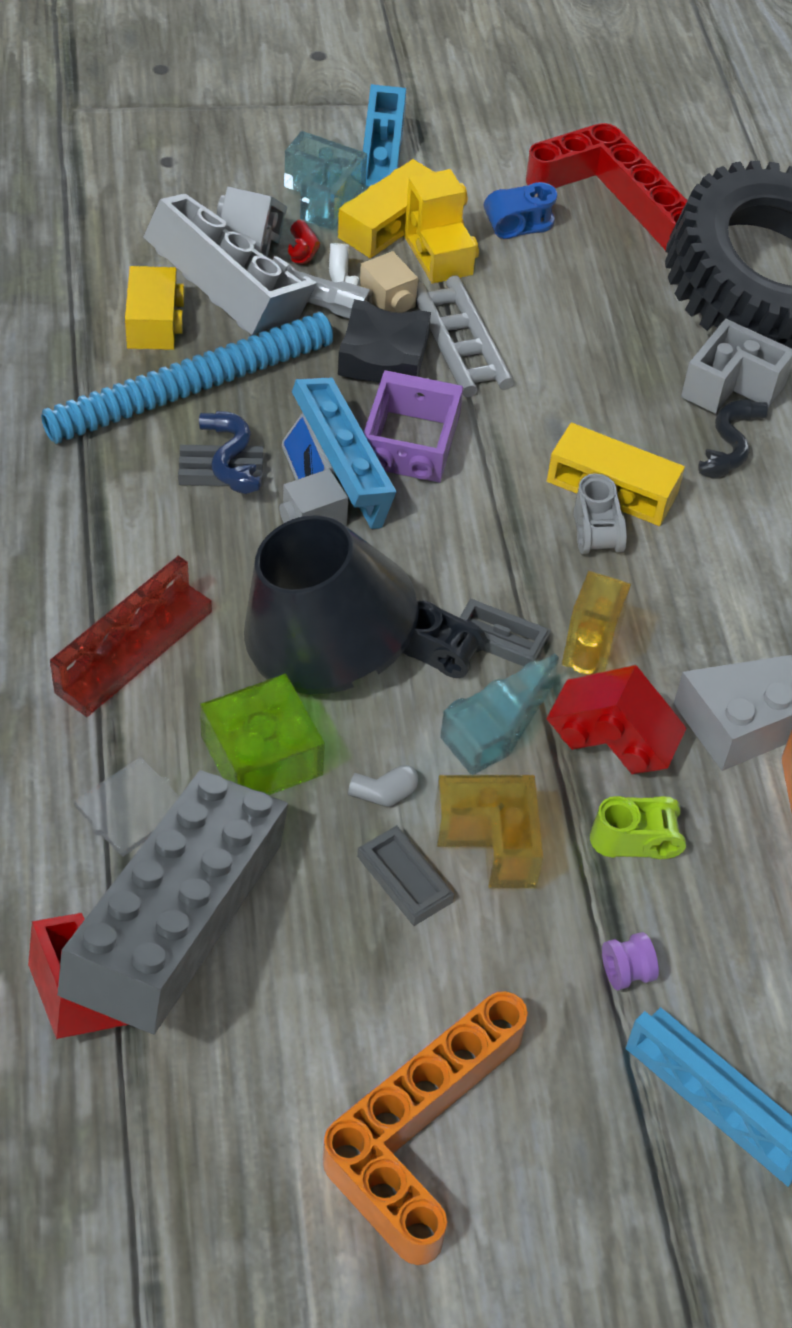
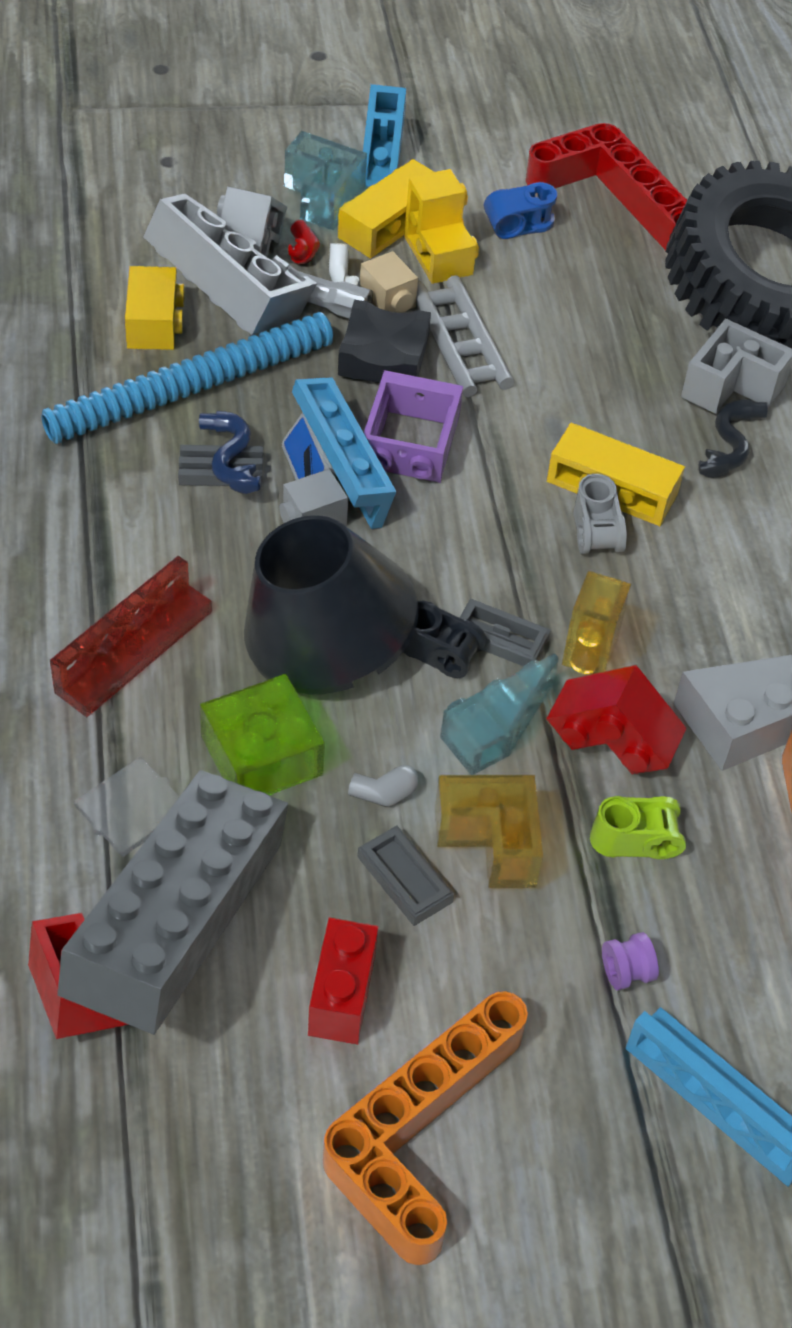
(342, 981): none -> red brick

